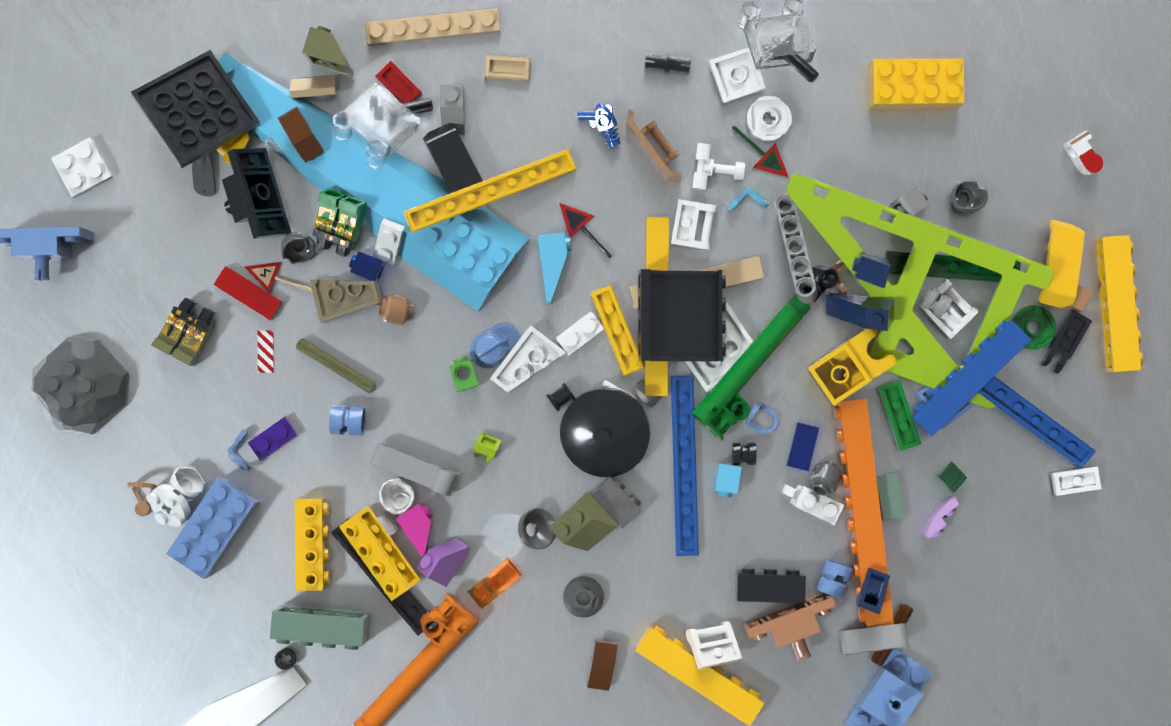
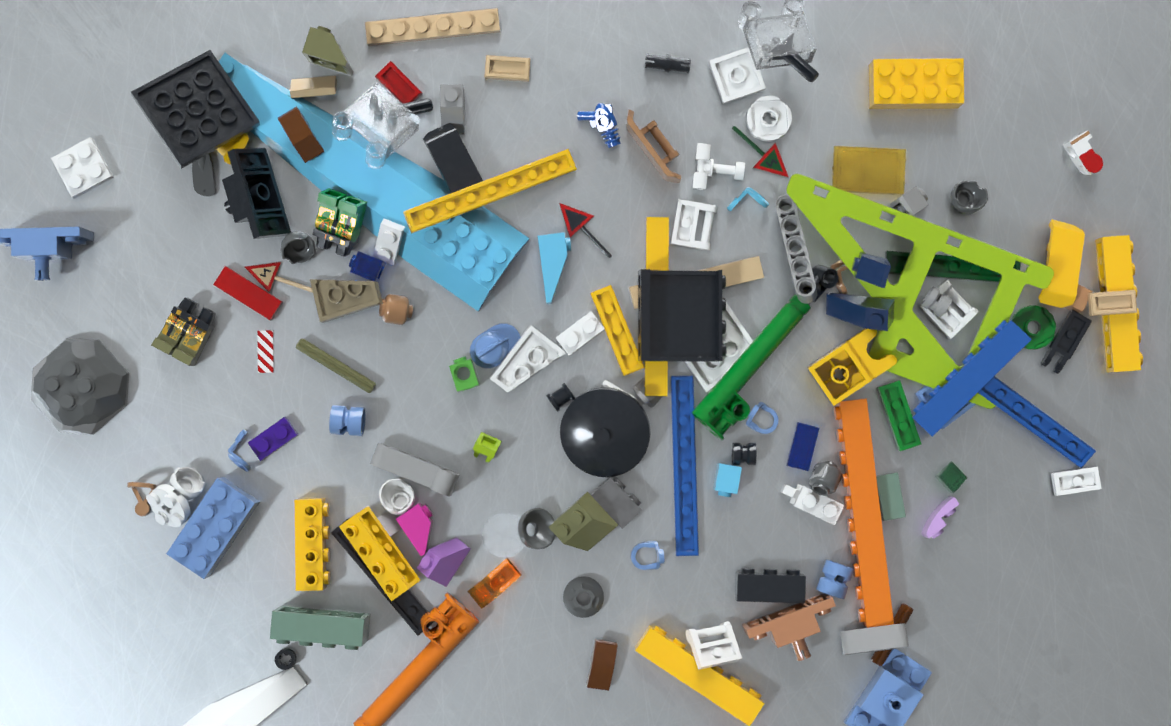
(651, 544): none -> medium blue piece
(869, 170): none -> clear yellow piece
(873, 591): dark blue slope -> none
(1112, 303): none -> tan tile

